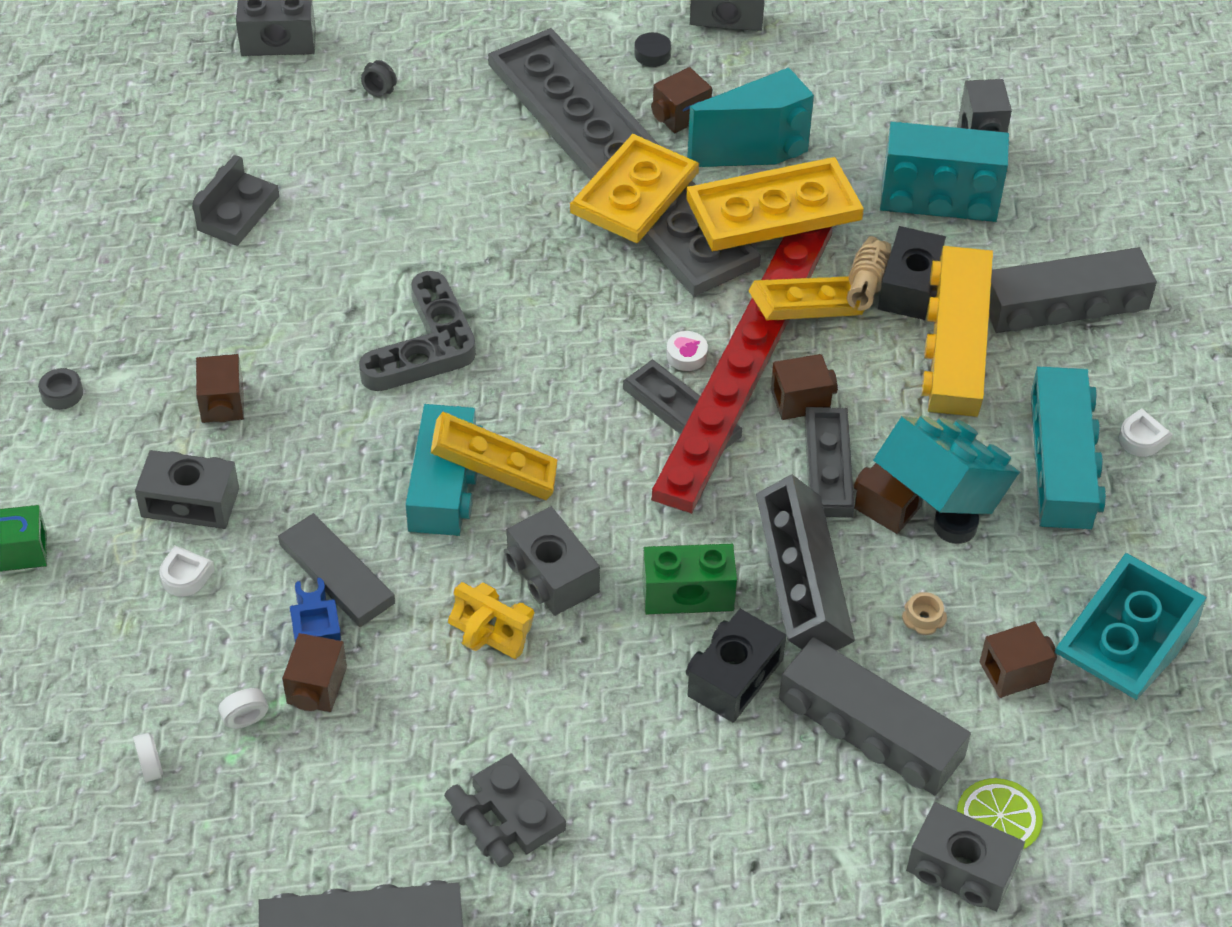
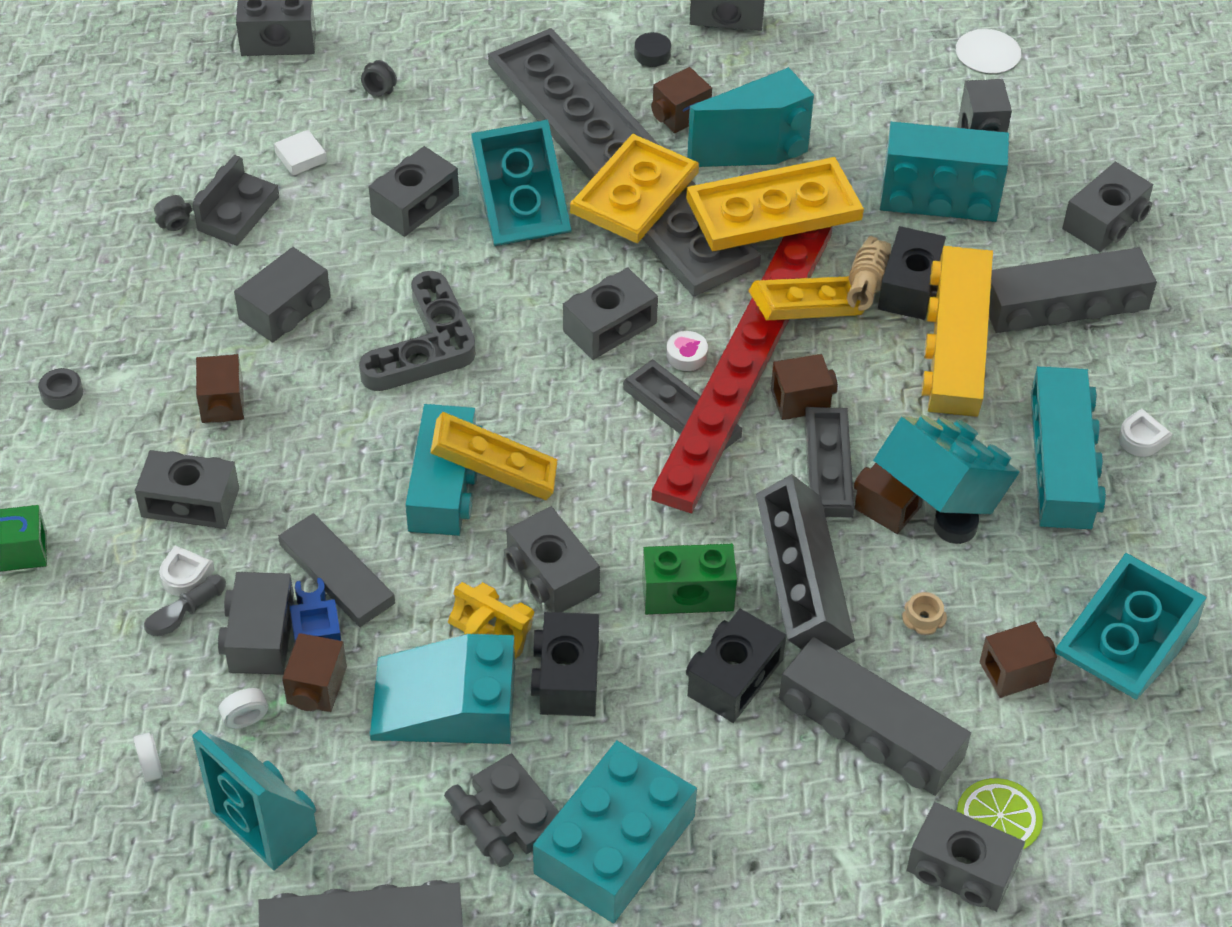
(170, 617): none -> dark grey piece
(172, 213): none -> dark grey plate
(254, 800): none -> teal slope
(257, 623): none -> dark grey brick
(282, 294): none -> dark grey brick
(300, 152): none -> white tile
(414, 191): none -> dark grey brick
(447, 692): none -> teal slope
(520, 182): none -> teal slope
(571, 687): none -> black brick
(610, 313): none -> dark grey brick
(614, 831): none -> teal brick
(988, 51): none -> white sticker
(1108, 207): none -> dark grey brick

